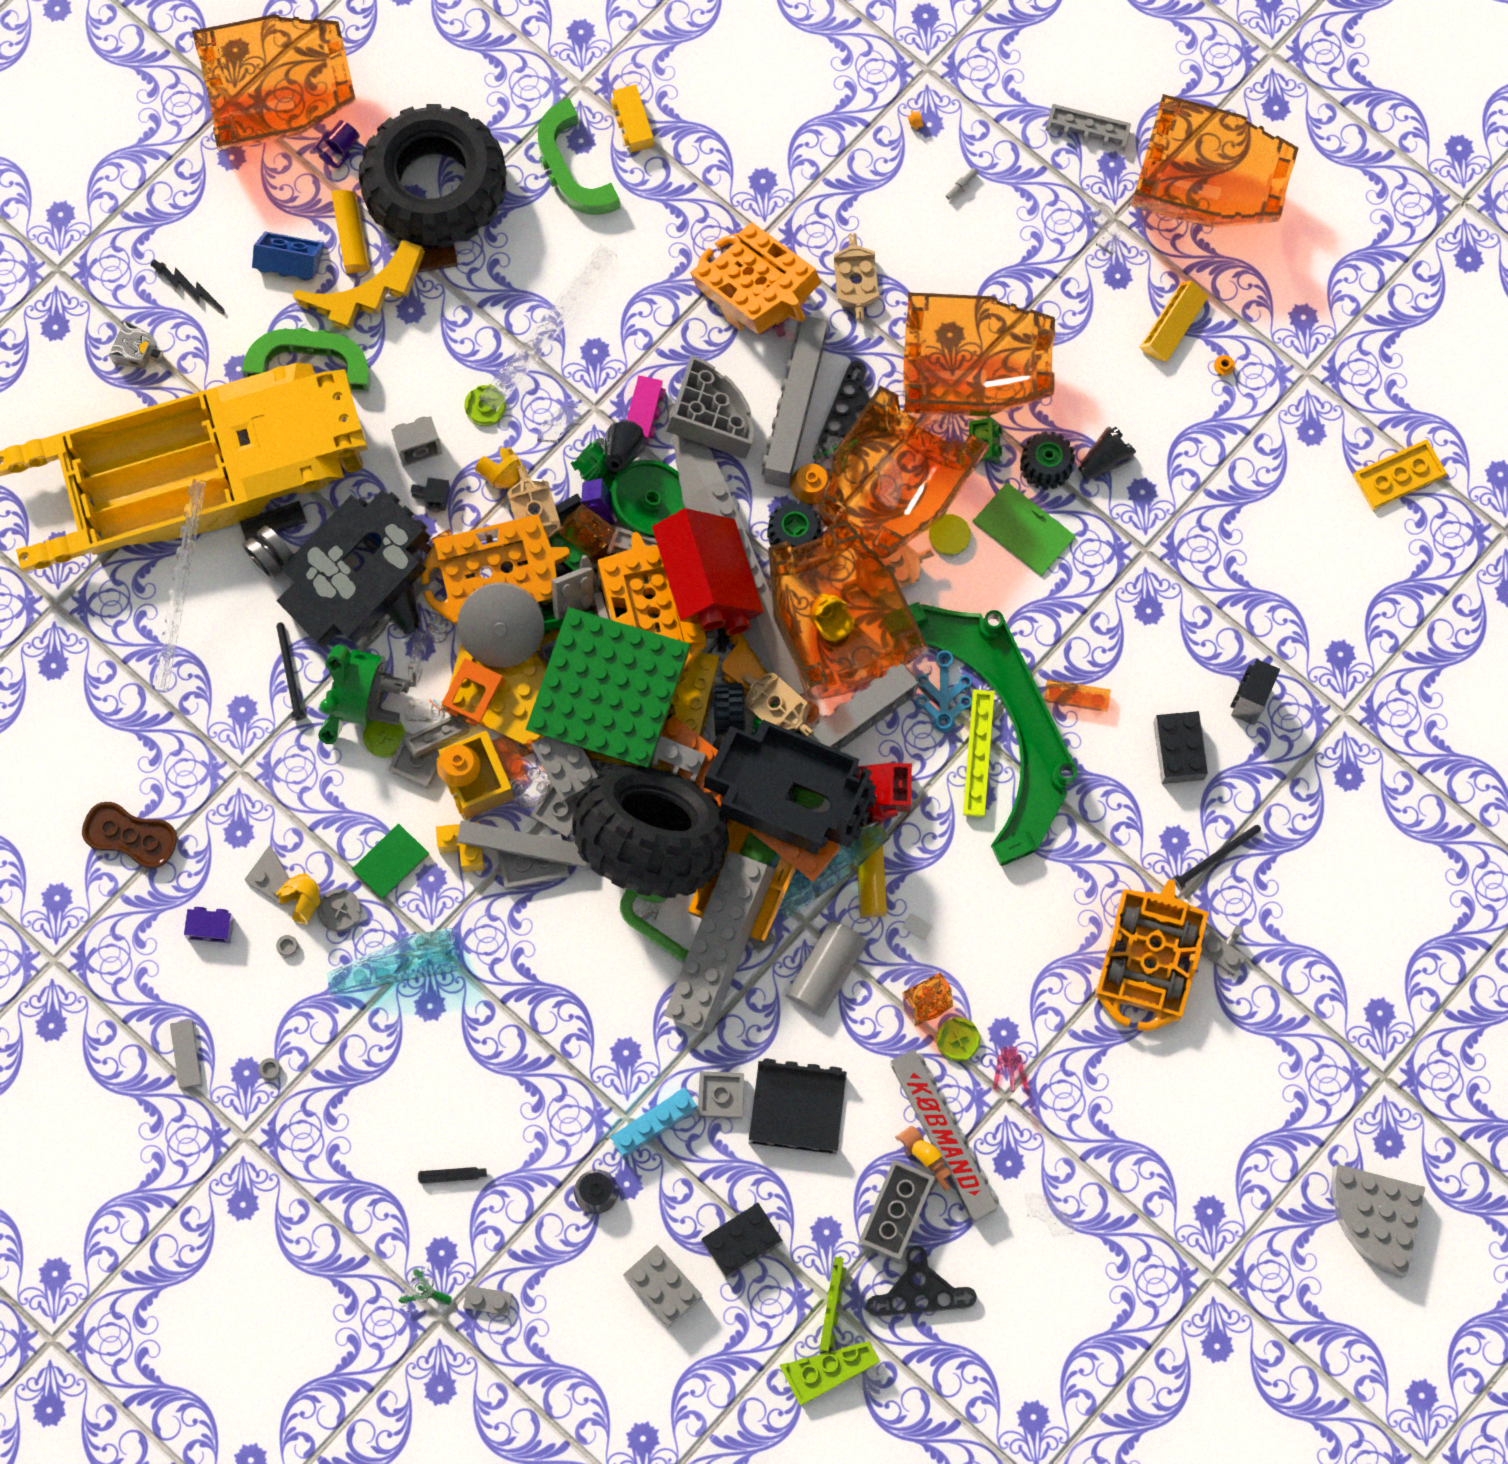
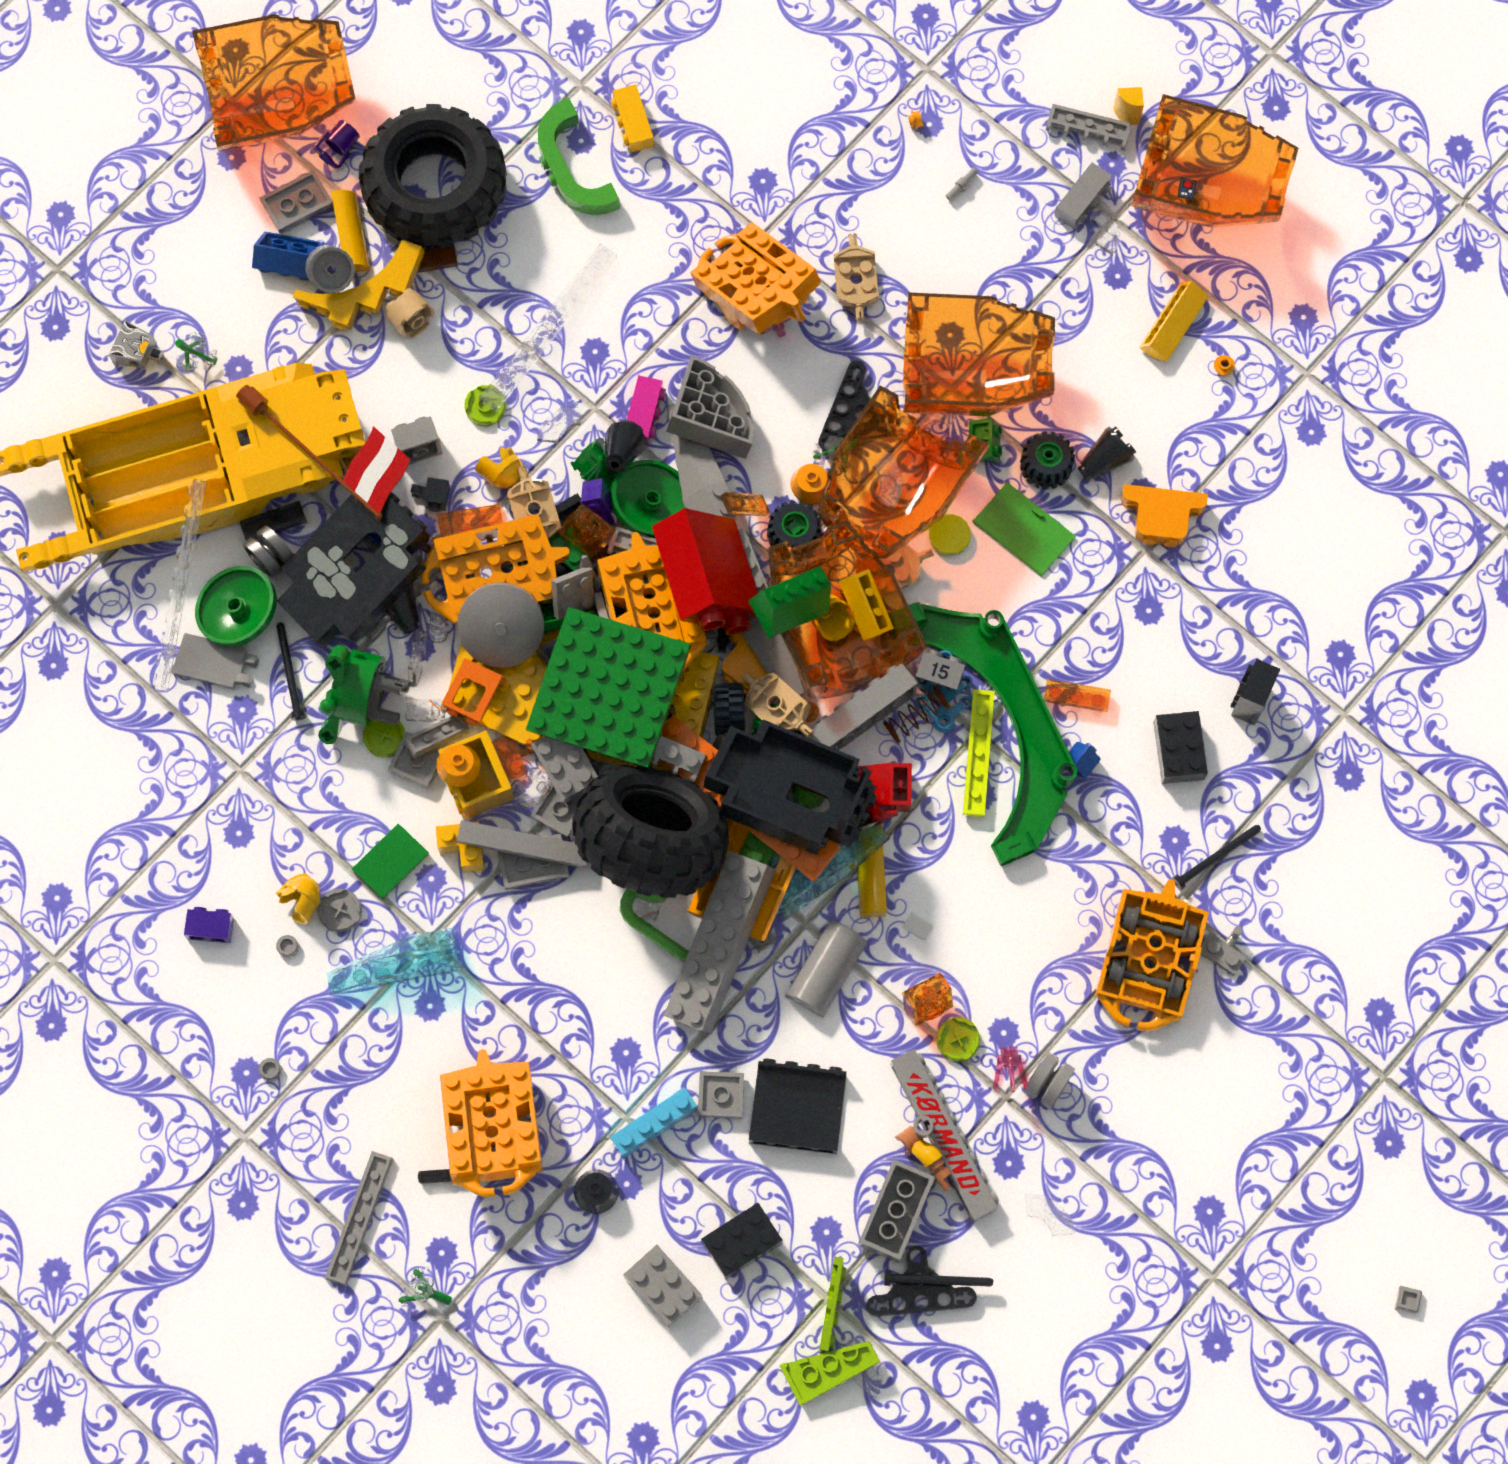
(144, 840): reddish brown plate -> none
(178, 277): black piece -> none
(185, 1054): light grey tile -> none
(194, 344): none -> clear plant
(212, 663): none -> light grey tile
(235, 606): none -> green dish
(267, 875): light grey wing -> none
(296, 201): none -> light grey plate
(312, 343): bright green arch -> none
(328, 256): none -> light grey wheel
(359, 1218): none -> light grey tile
(371, 472): none -> flag
(409, 313): none -> tan brick
(470, 519): none -> clear orange tile
(487, 1300): light grey plate -> none
(497, 1091): none -> light orange piece
(745, 504): none -> clear orange tile
(792, 602): none -> green slope
(794, 401): light grey brick -> none
(866, 604): none -> yellow brick
(924, 1119): none -> light grey gear
(936, 1279): none -> black bar
(941, 670): none -> light grey brick
(942, 701): none -> reddish brown piece
(1051, 1081): none -> light grey wheel
(1083, 196): none -> light grey brick
(1084, 758): none -> blue brick
(1129, 104): none -> yellow brick
(1162, 513): none -> light orange brick
(1186, 188): none -> black sticker
(1377, 1216): light grey brick -> none
(1399, 474): yellow tile -> none
(1408, 1299): none -> light grey tile

